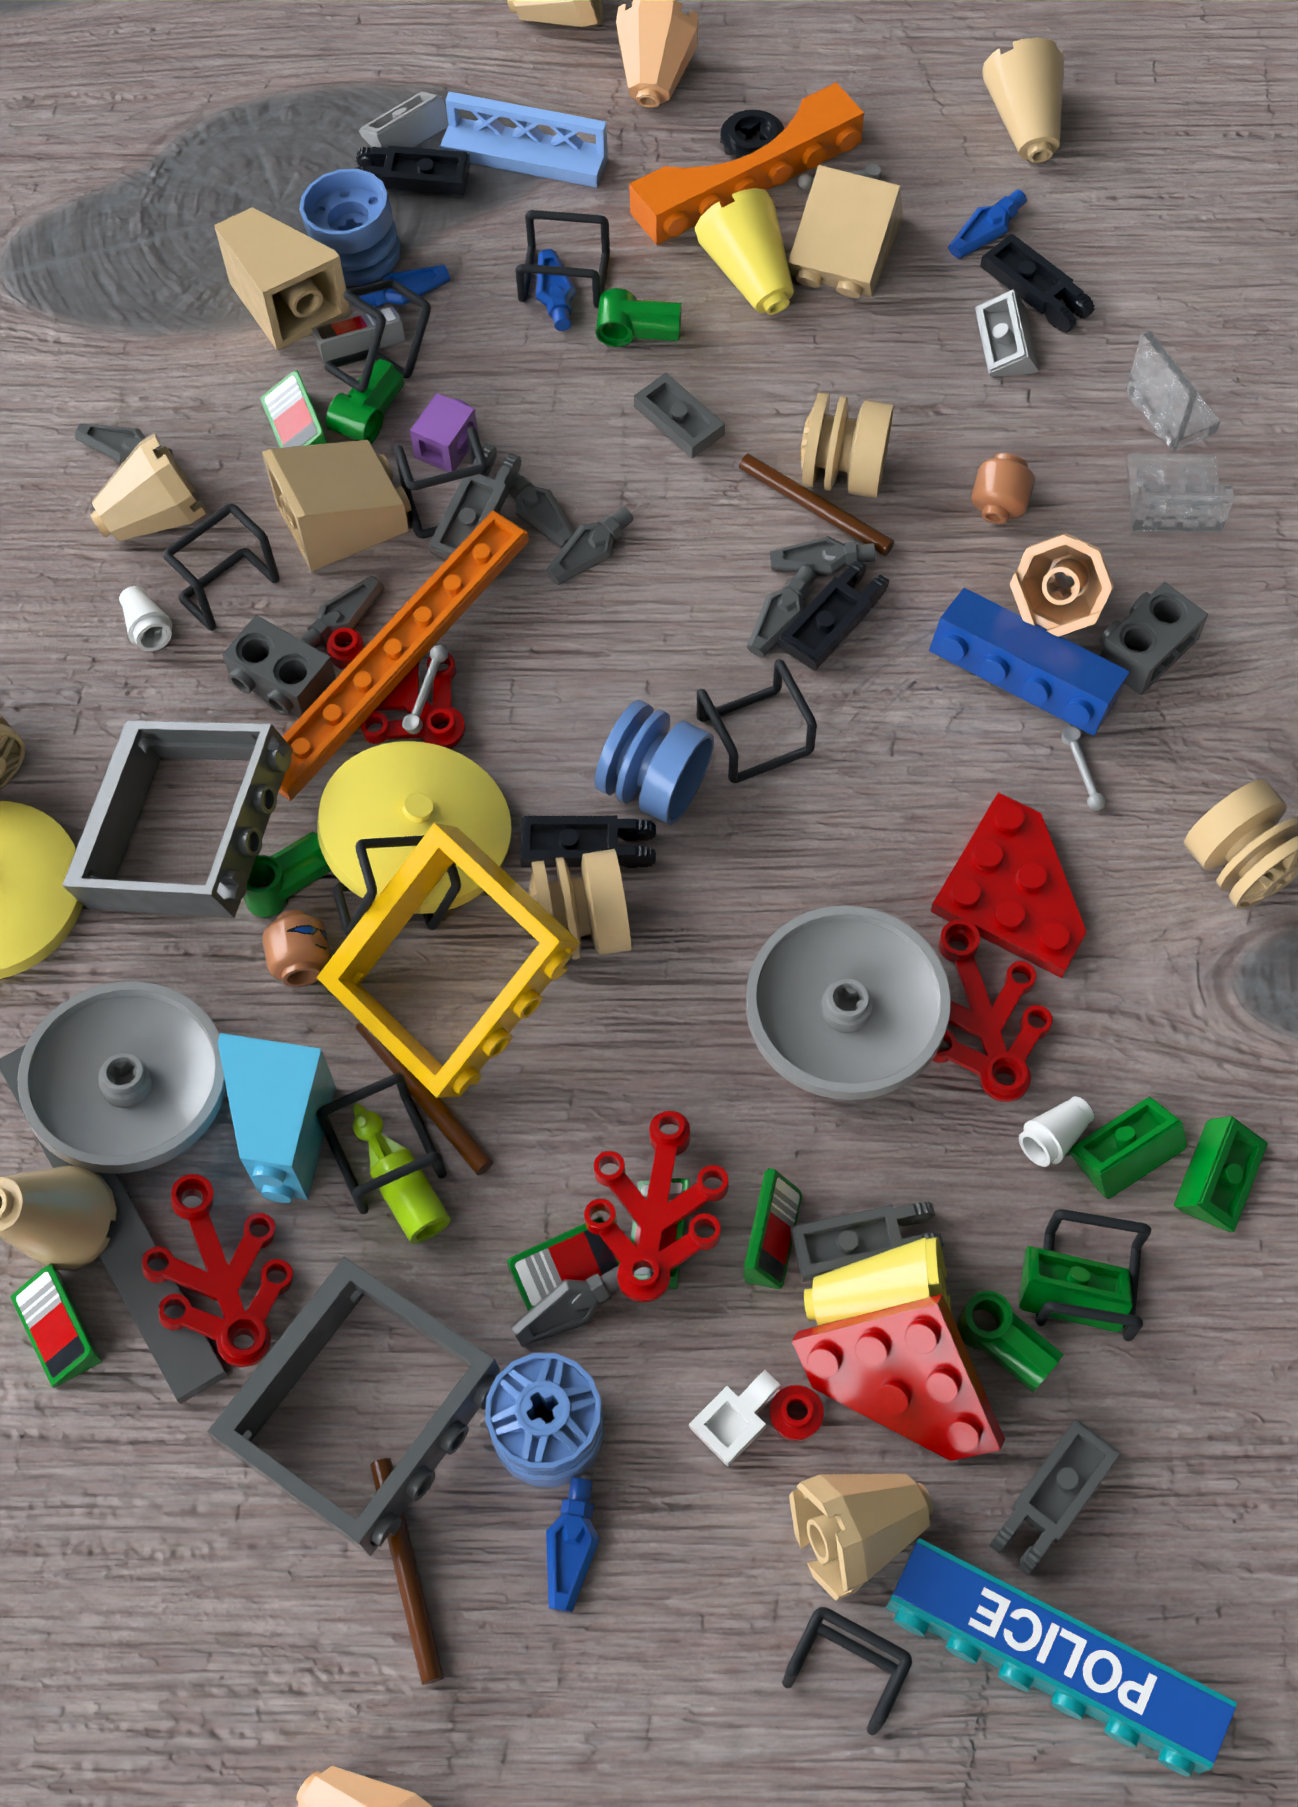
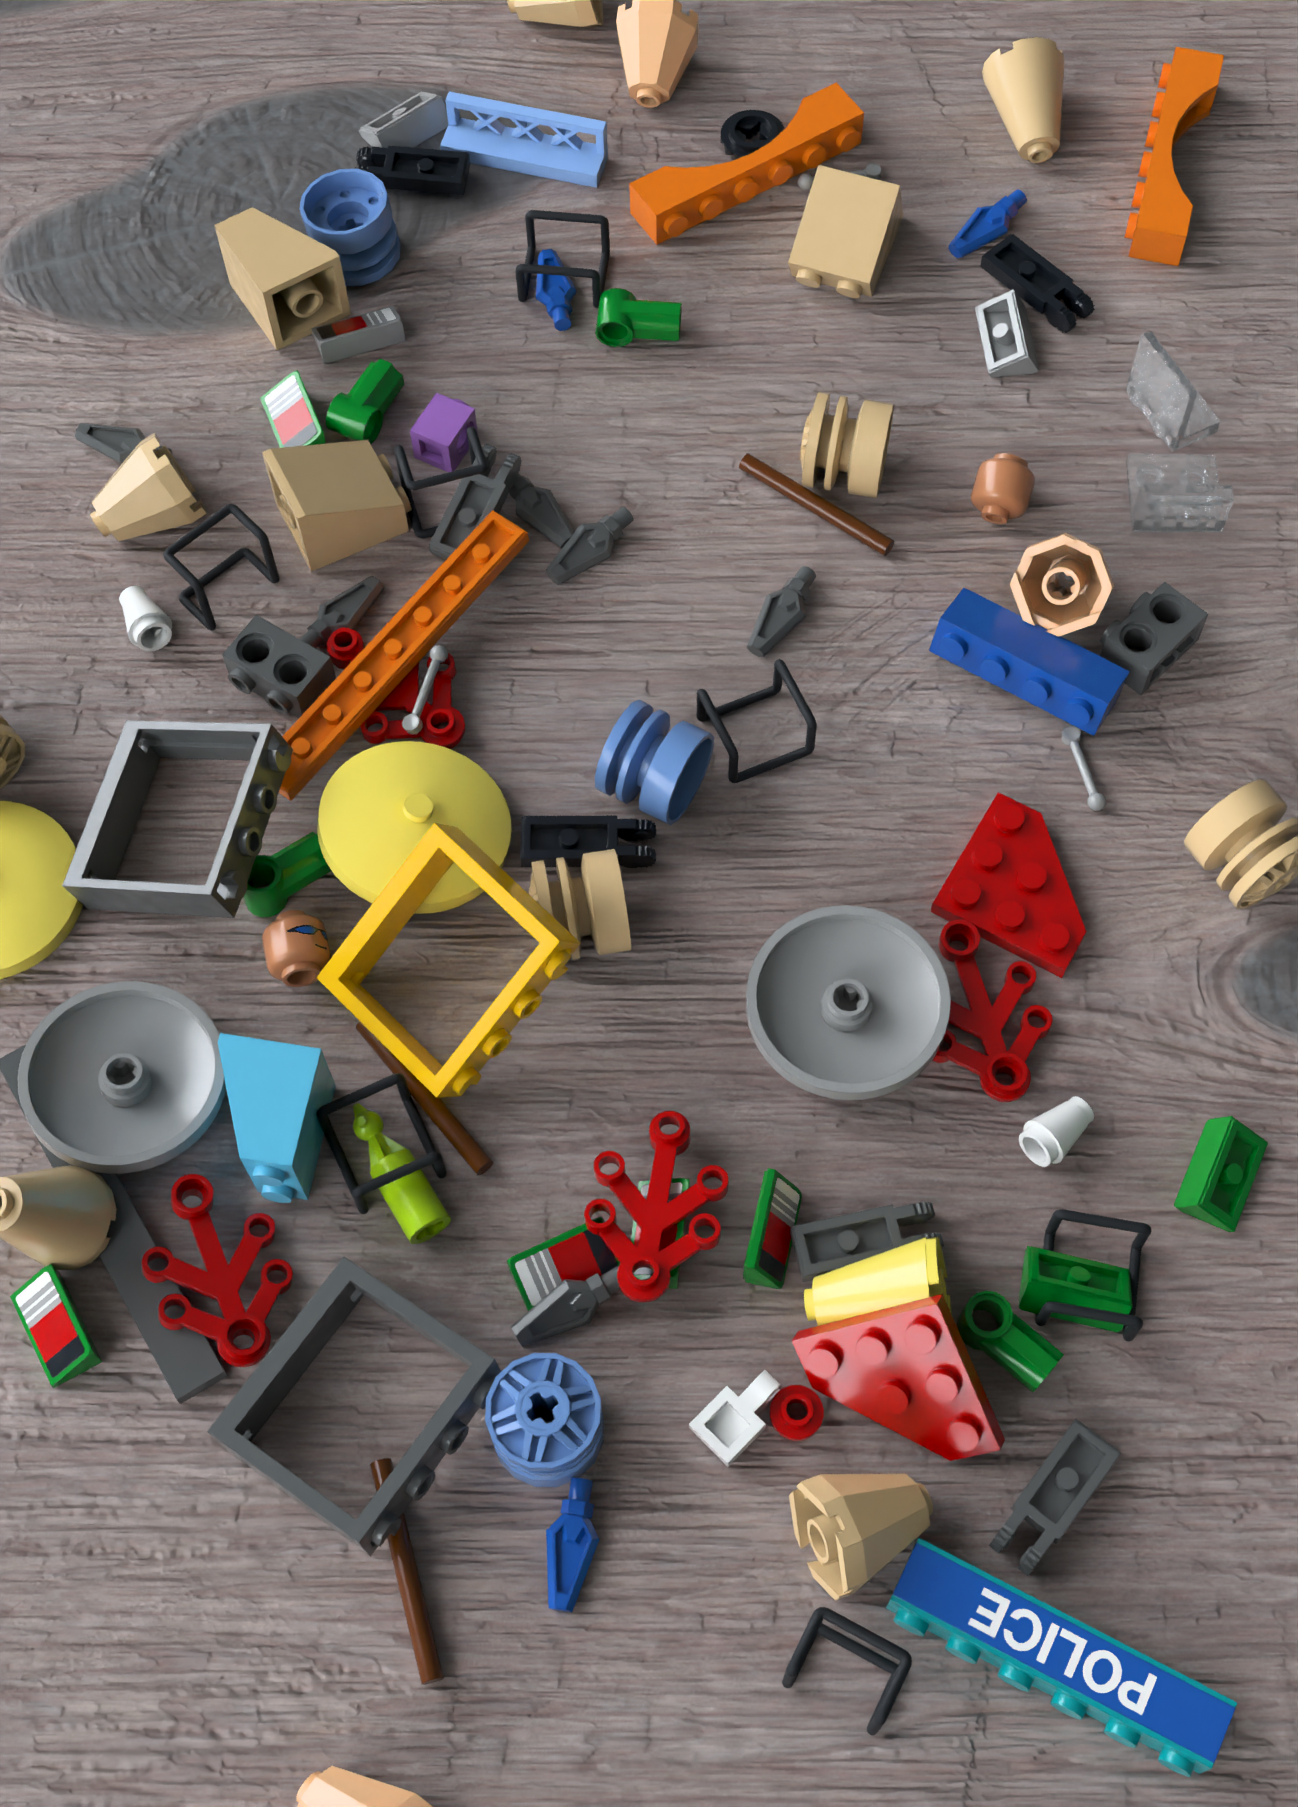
(372, 353): black piece -> none
(416, 280): blue piece -> none
(432, 921): black piece -> none
(679, 415): dark grey plate -> none
(749, 248): light yellow cone -> none
(821, 555): dark grey piece -> none
(831, 616): black hinge -> none
(1130, 1147): green slope -> none
(1164, 209): none -> orange arch

